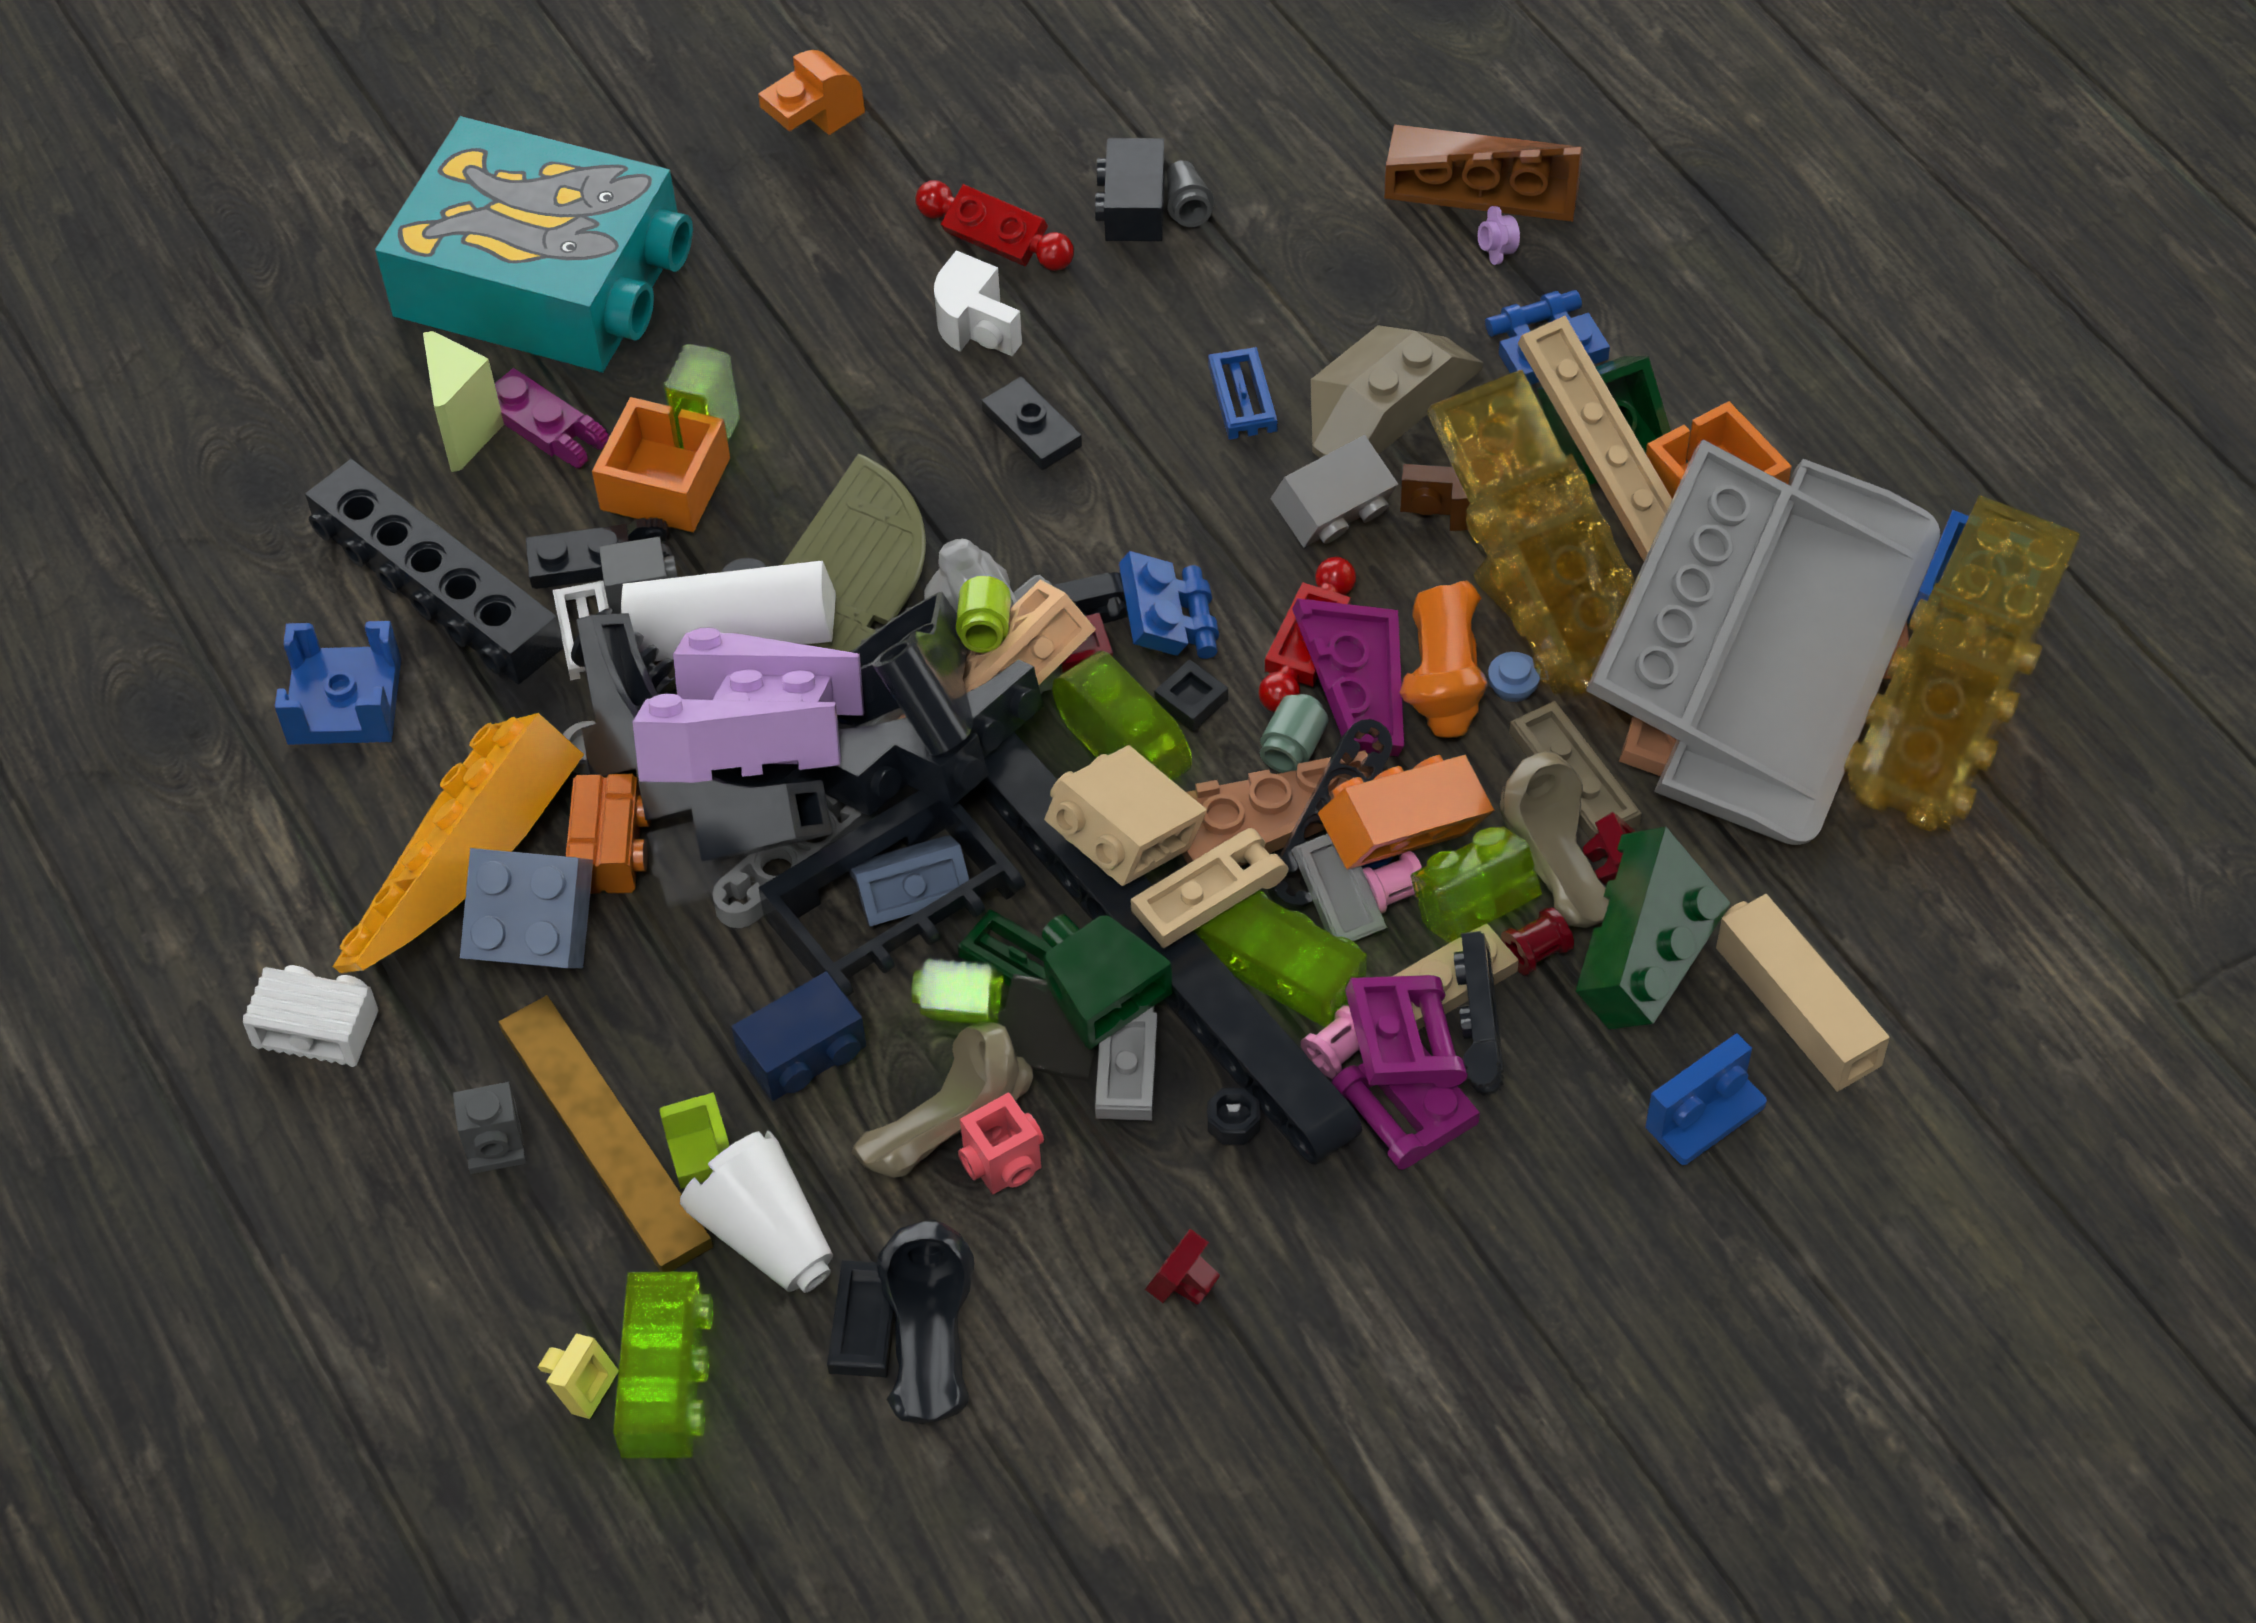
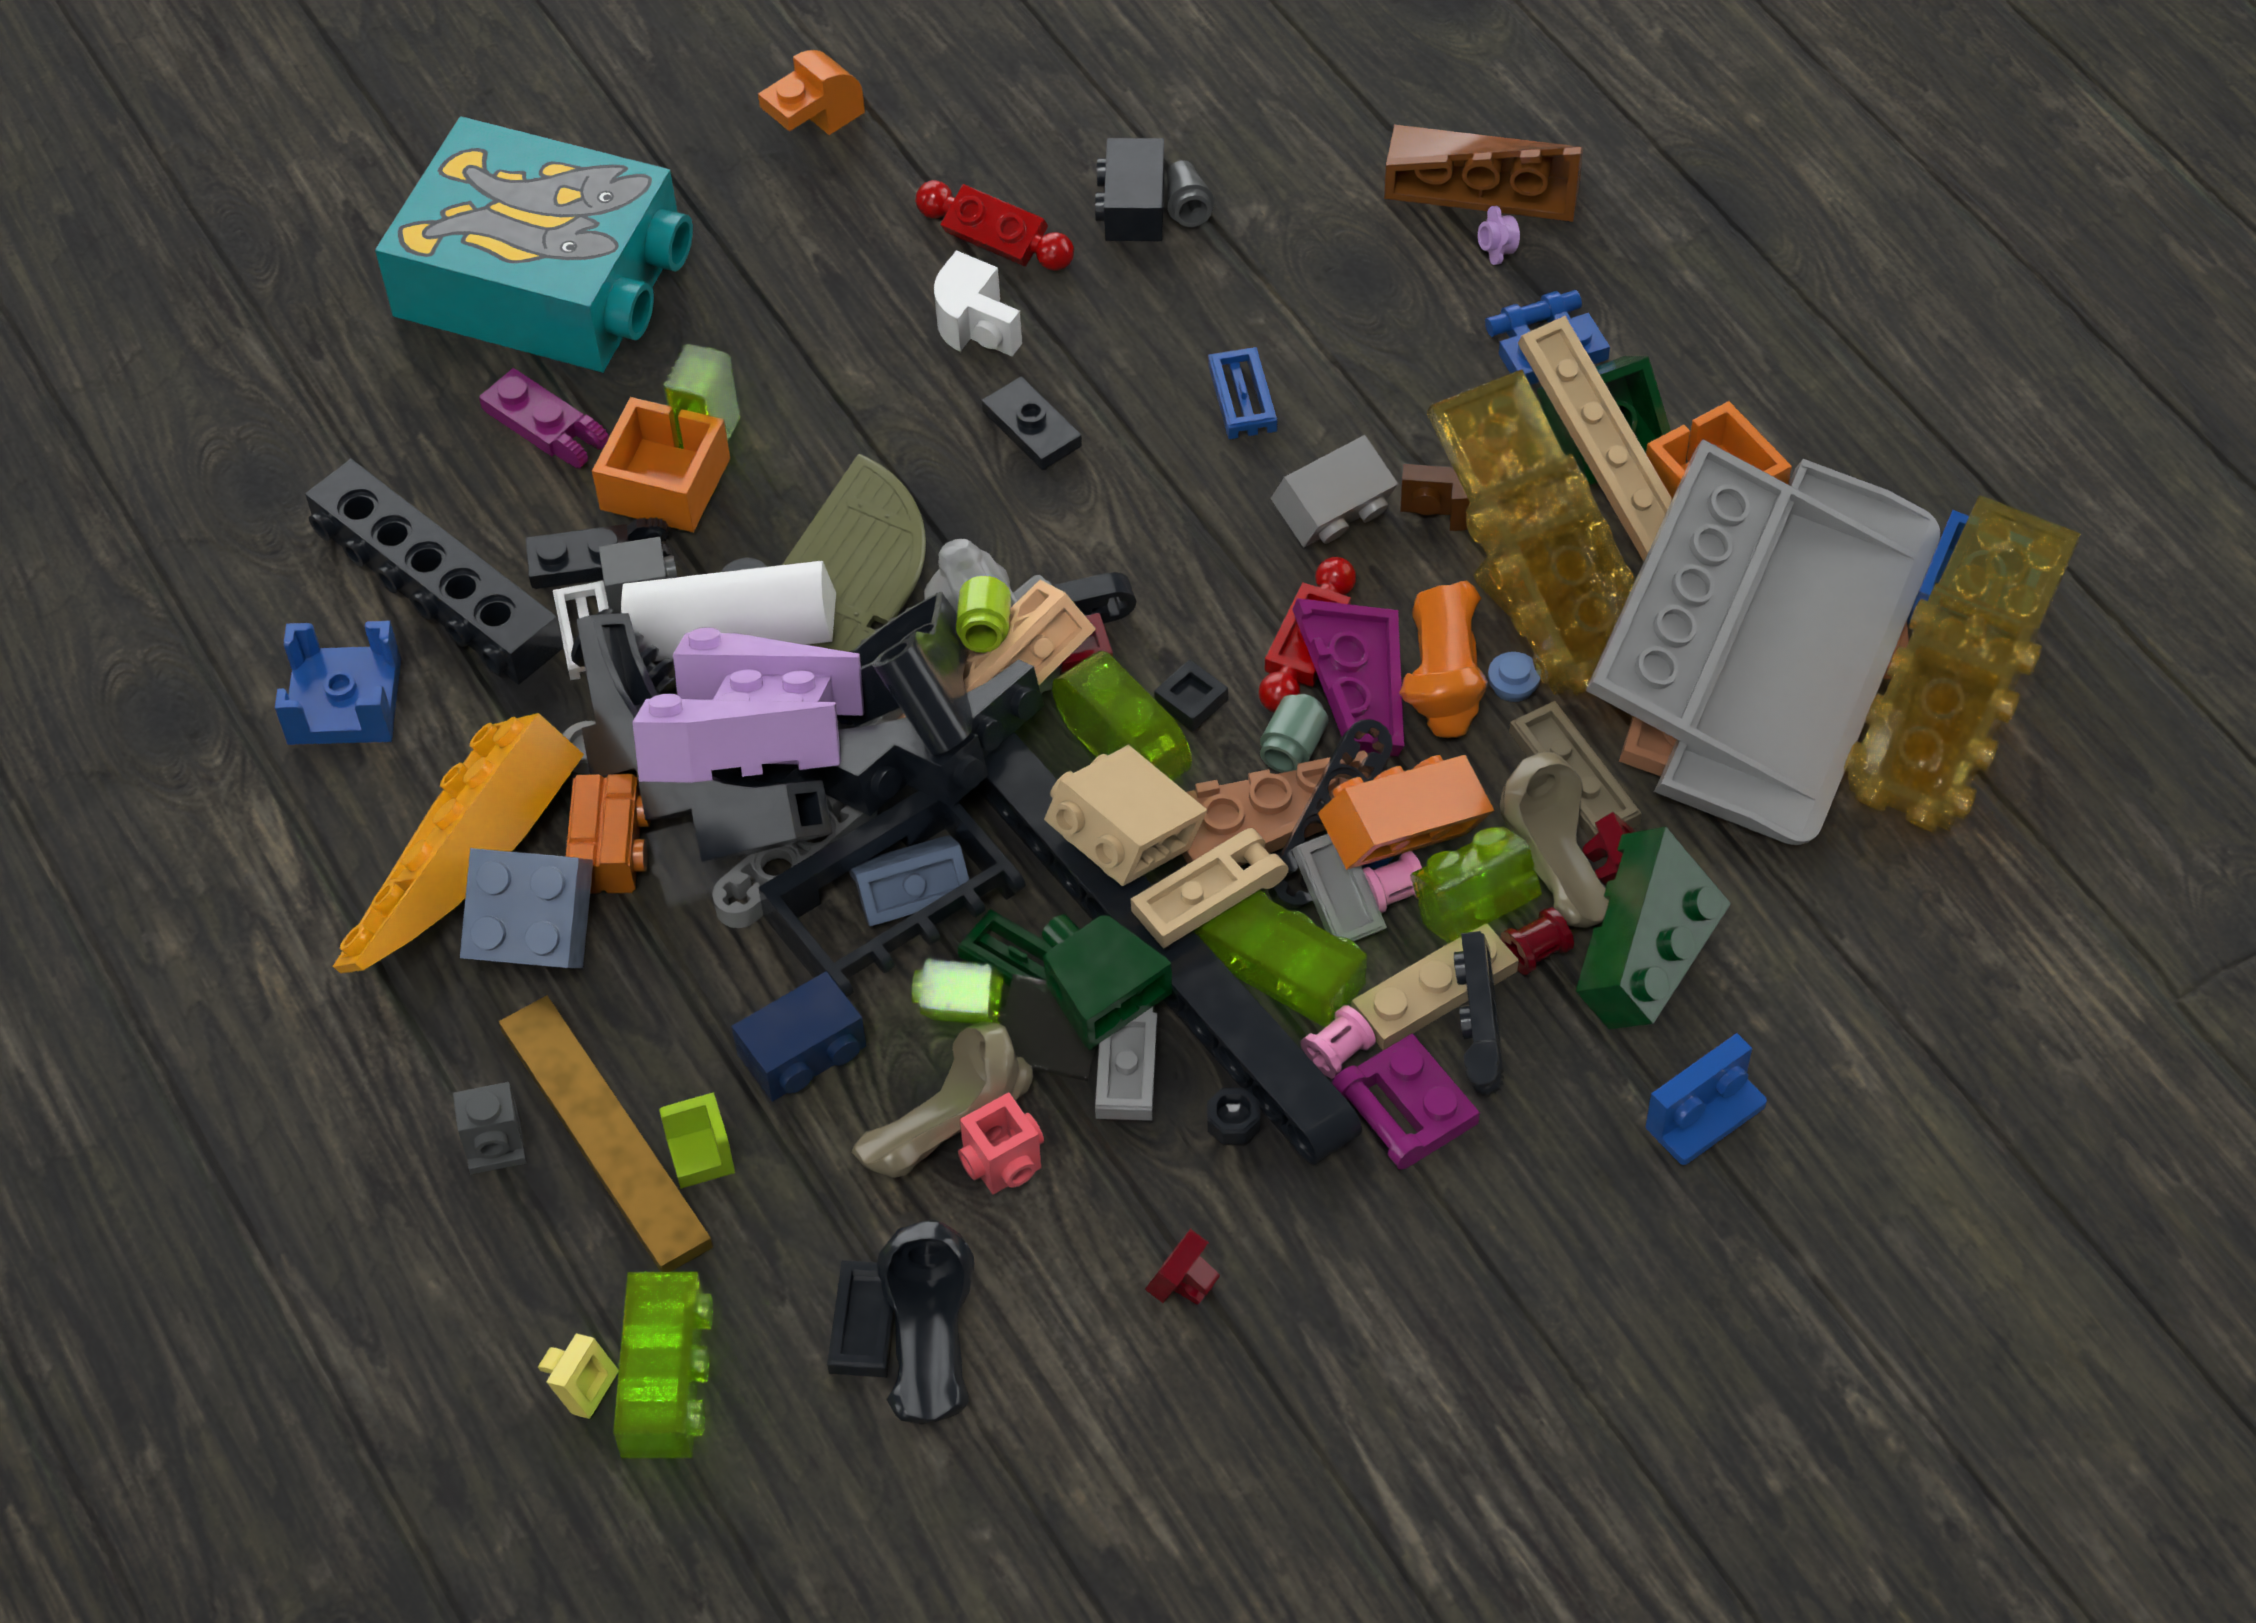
(310, 1015): white brick -> none
(462, 398): yellowish green slope -> none
(761, 1212): white cone -> none
(1156, 601): blue plate -> none
(1385, 387): dark tan wedge -> none
(1390, 1034): magenta plate -> none
(1801, 991): tan brick -> none

